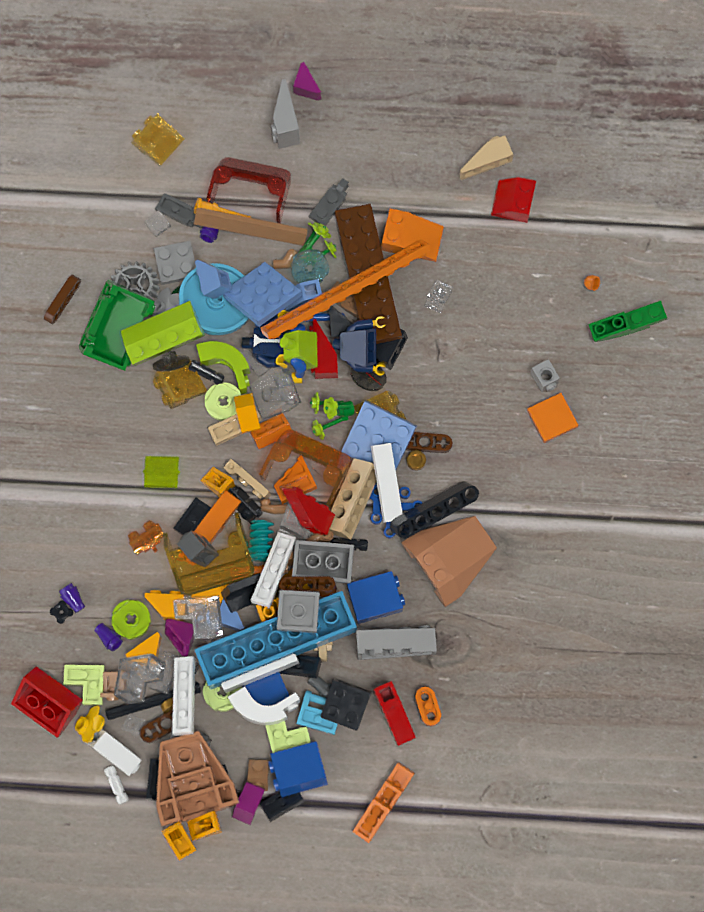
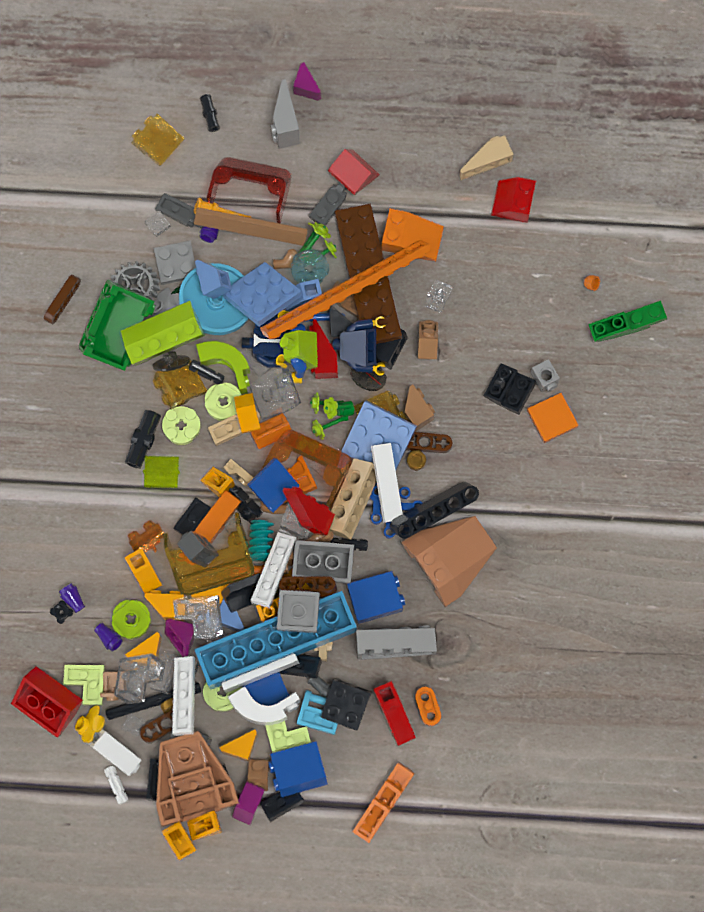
(142, 439): none -> black piece
(143, 571): none -> light orange slope
(189, 432): none -> yellowish green plate
(209, 113): none -> black pin
(241, 747): none -> light orange slope
(270, 483): none -> blue tile
(352, 171): none -> slope
(417, 410): none -> medium nougat slope
(428, 339): none -> medium nougat slope
(509, 389): none -> black slope

